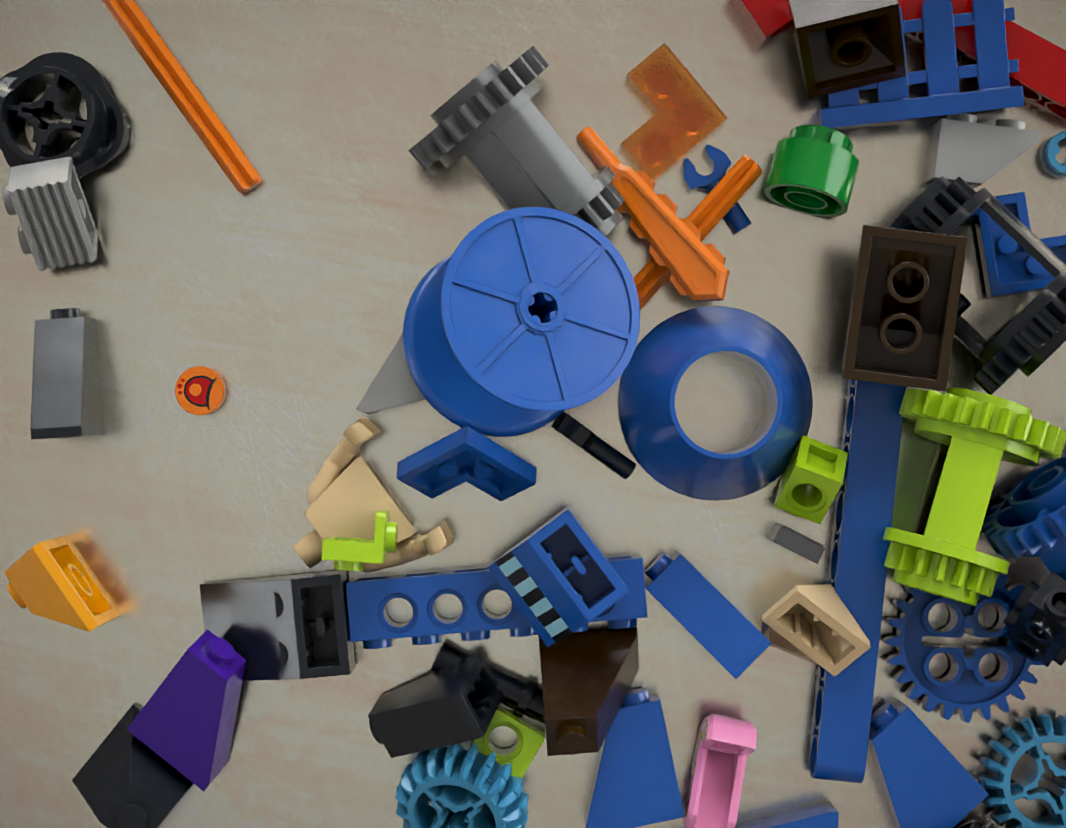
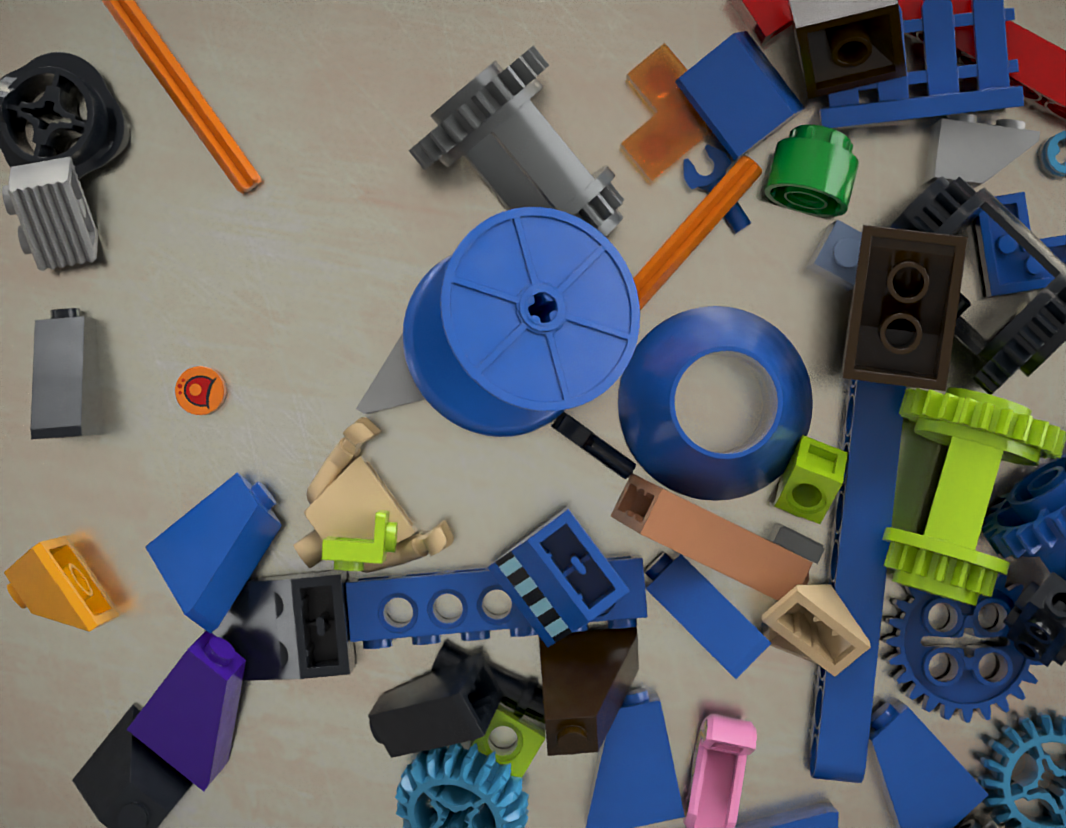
(216, 549): none -> blue slope
(470, 459): blue plate -> none
(675, 242): orange sword -> none
(709, 539): none -> nougat slope
(739, 94): none -> blue slope
(837, 255): none -> sand blue brick

